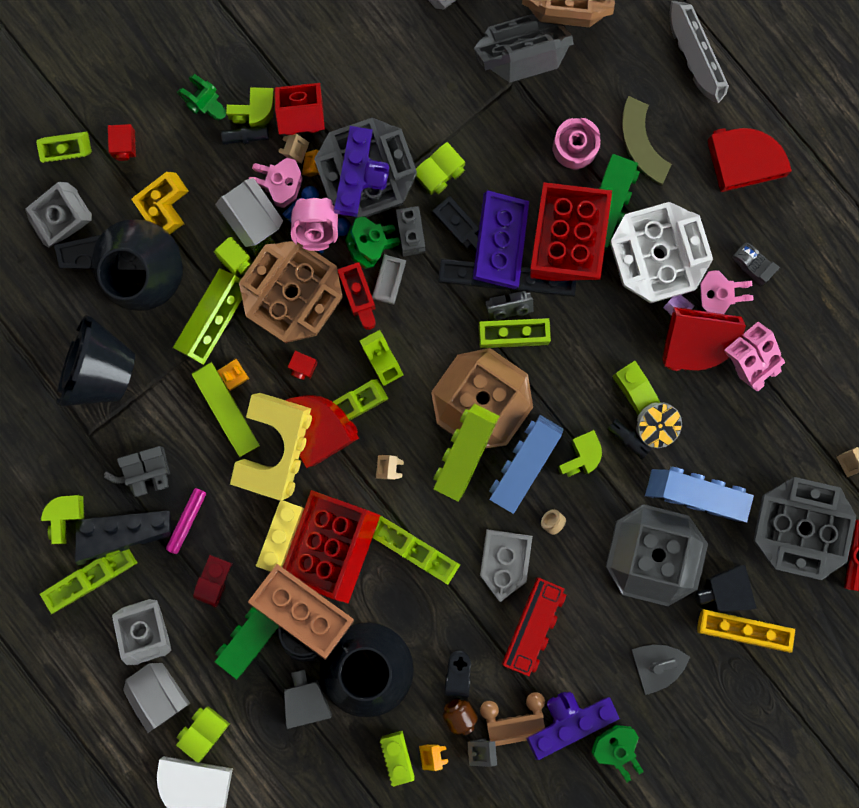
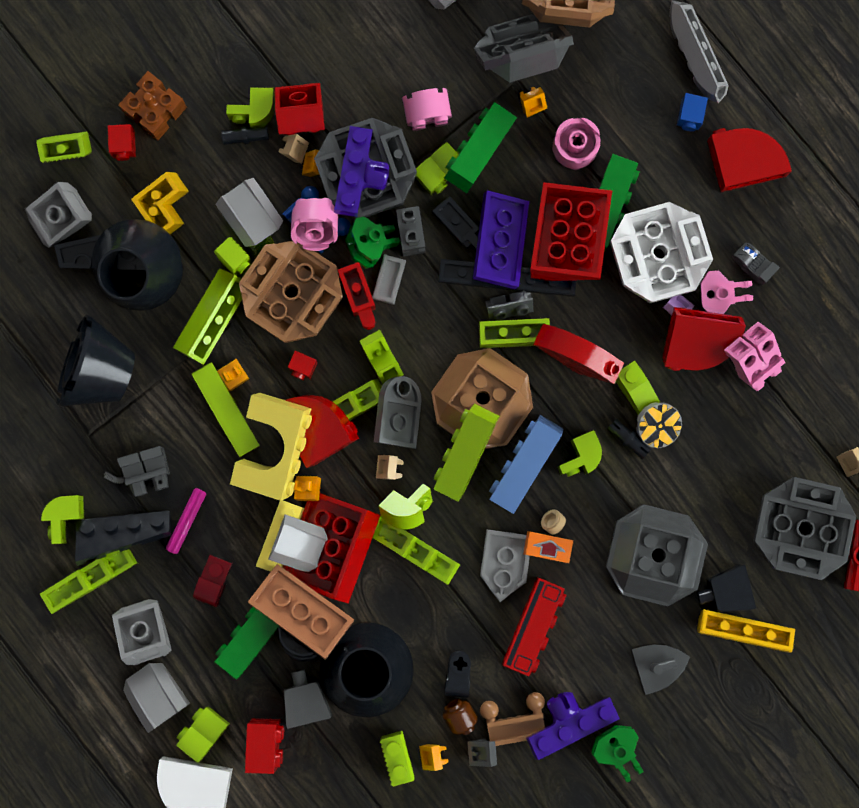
(152, 105): none -> dark orange brick
(204, 98): green hinge -> none
(263, 746): none -> red brick
(277, 180): bright pink hinge -> none
(298, 544): none -> light grey slope
(307, 488): none -> light orange tile
(398, 413): none -> dark grey tile
(405, 512): none -> lime brick
(427, 108): none -> bright pink brick
(480, 147): none -> green brick
(533, 101): none -> light orange tile
(548, 547): none -> orange tile
(578, 354): none -> red brick
(637, 142): olive tile -> none
(692, 112): none -> blue brick
(700, 494): medium blue wedge -> none

